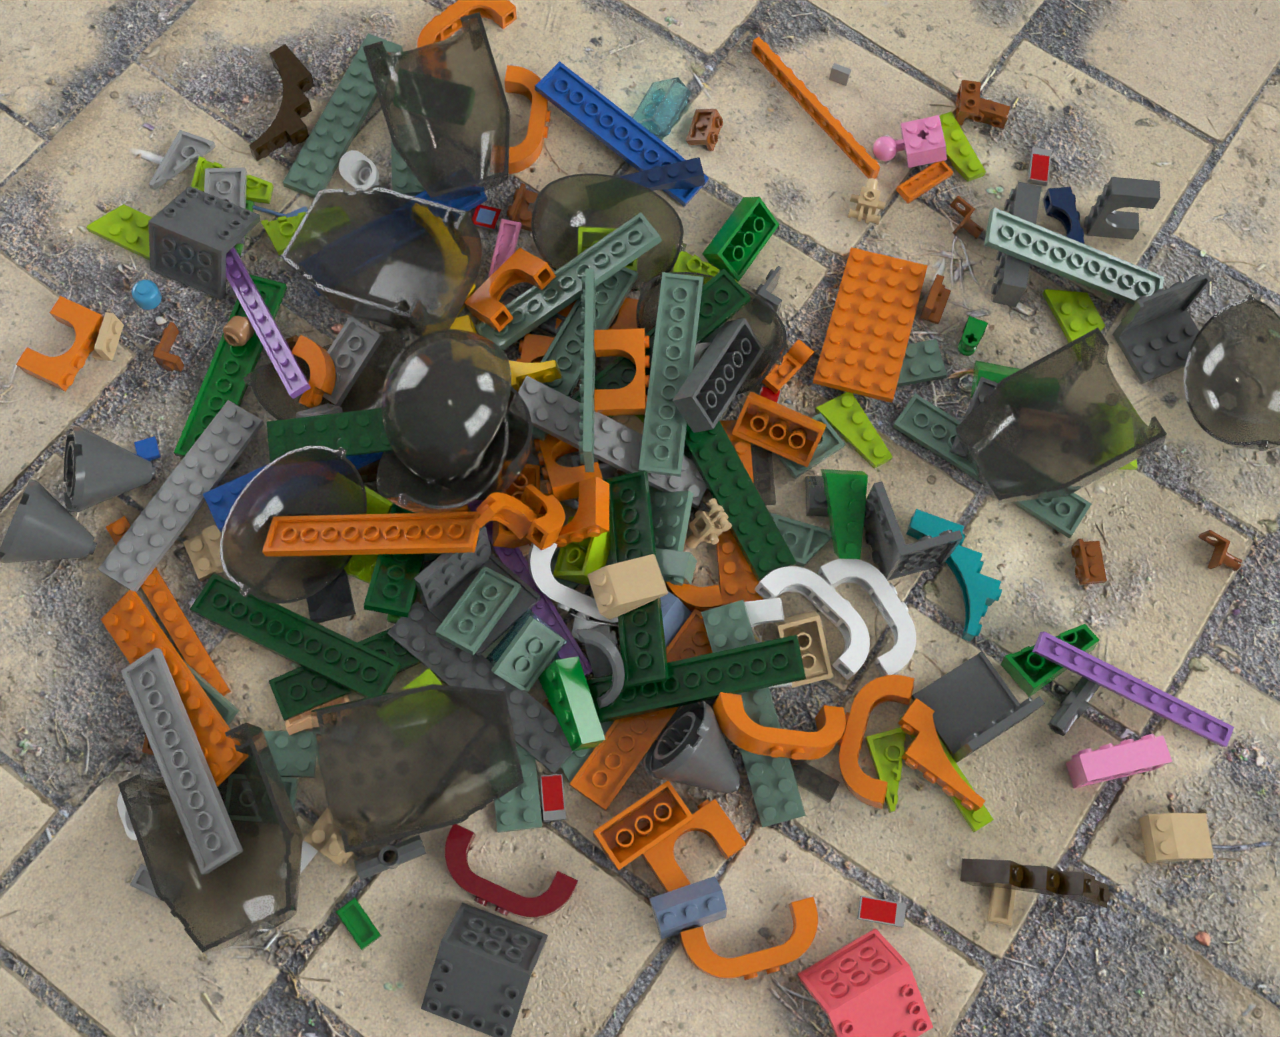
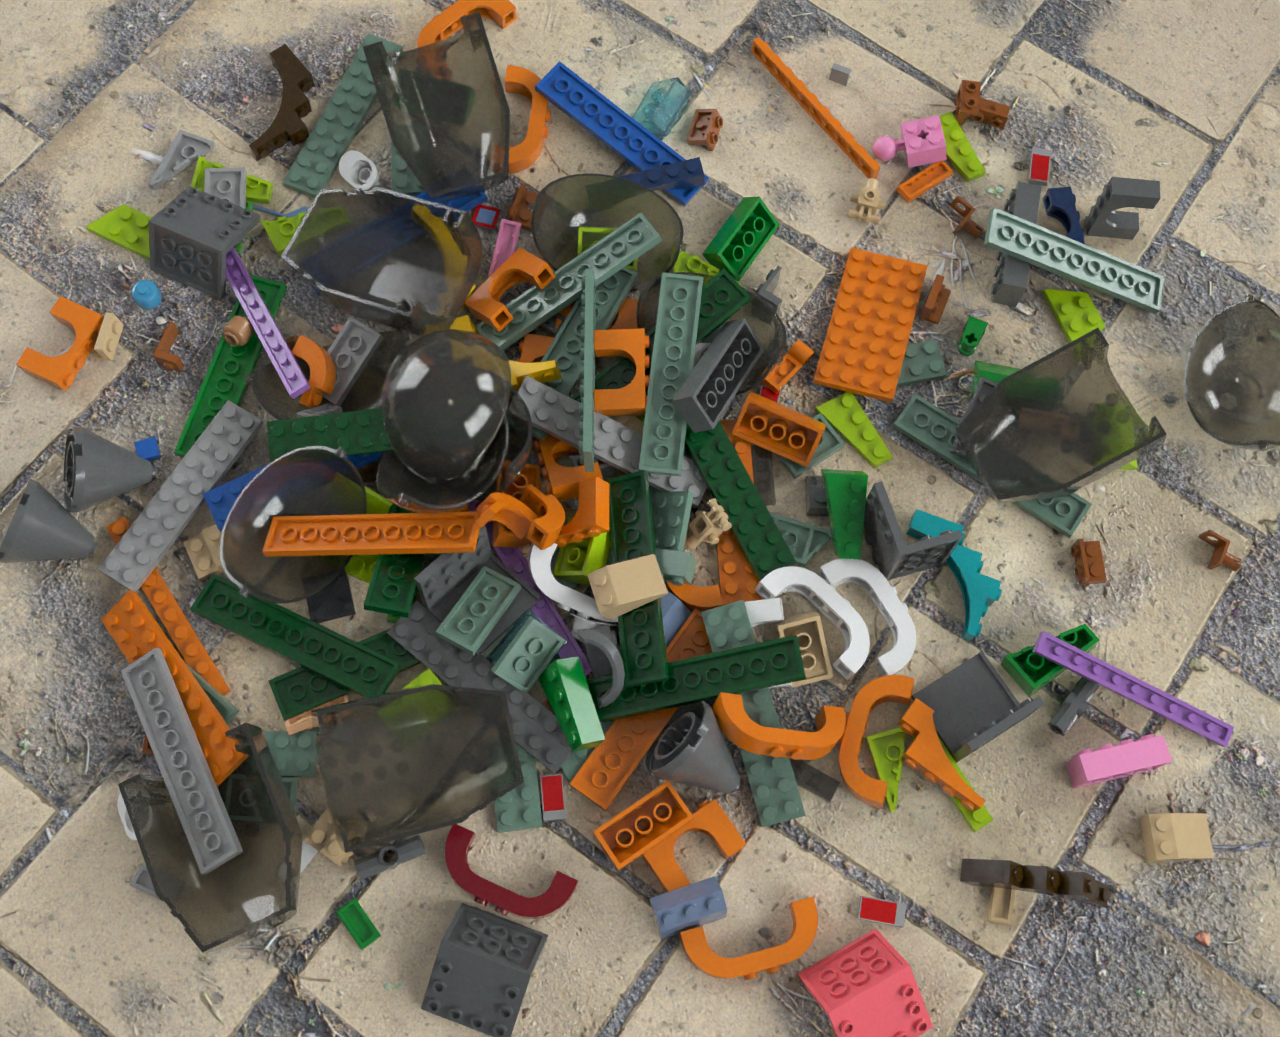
(1160, 329): dark grey bracket -> none

